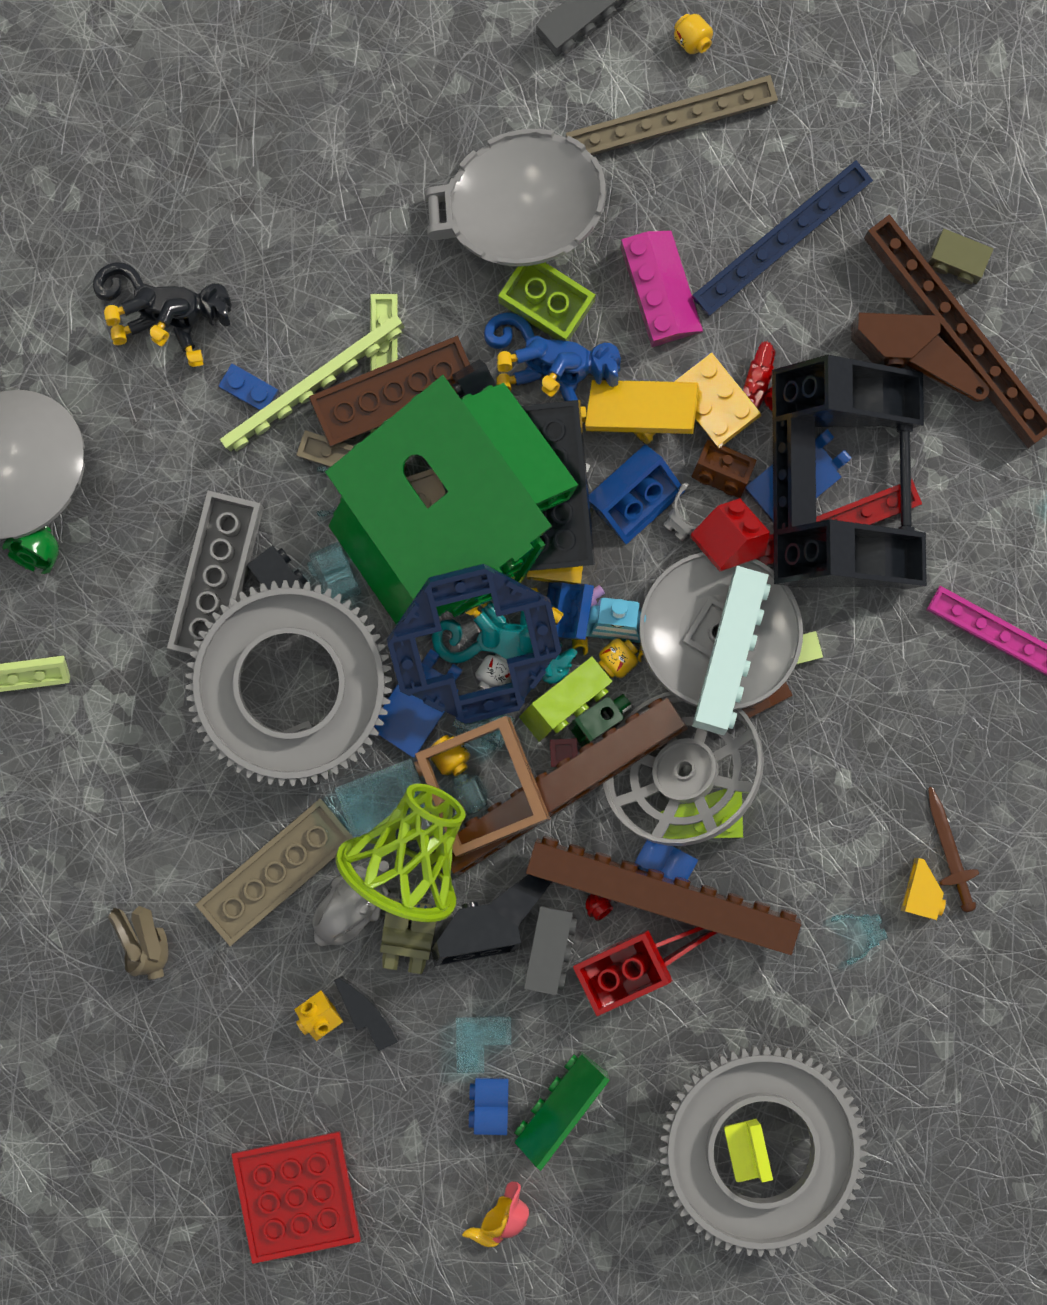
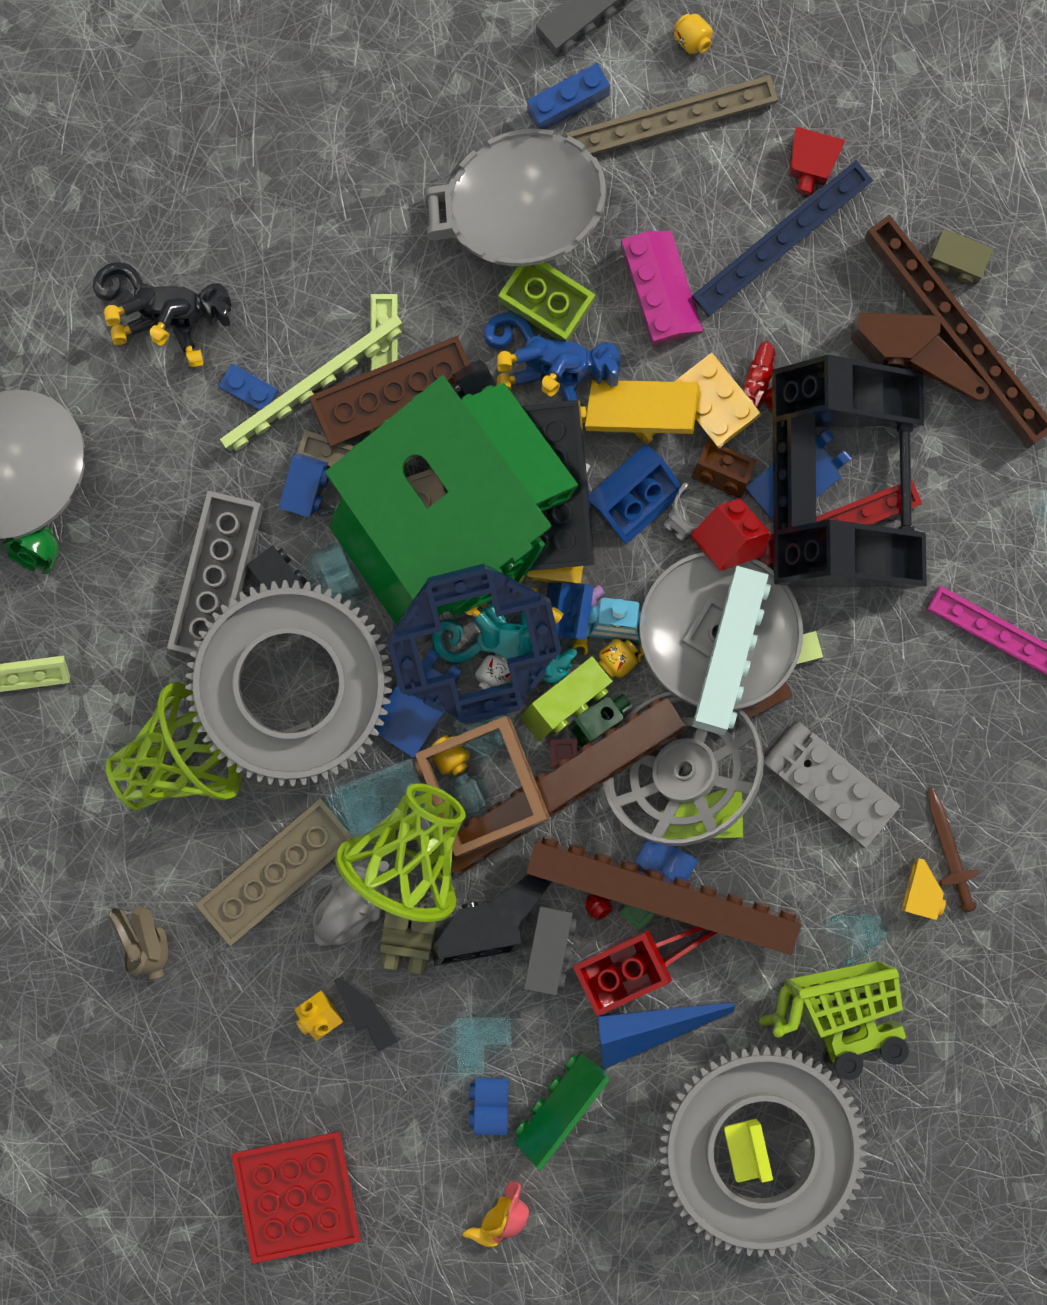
(162, 773): none -> lime piece
(304, 485): none -> blue brick
(568, 97): none -> blue brick
(635, 1032): none -> blue wedge
(637, 916): none -> green tile
(812, 158): none -> red torso
(831, 784): none -> light grey hinge
(843, 1051): none -> lime piece

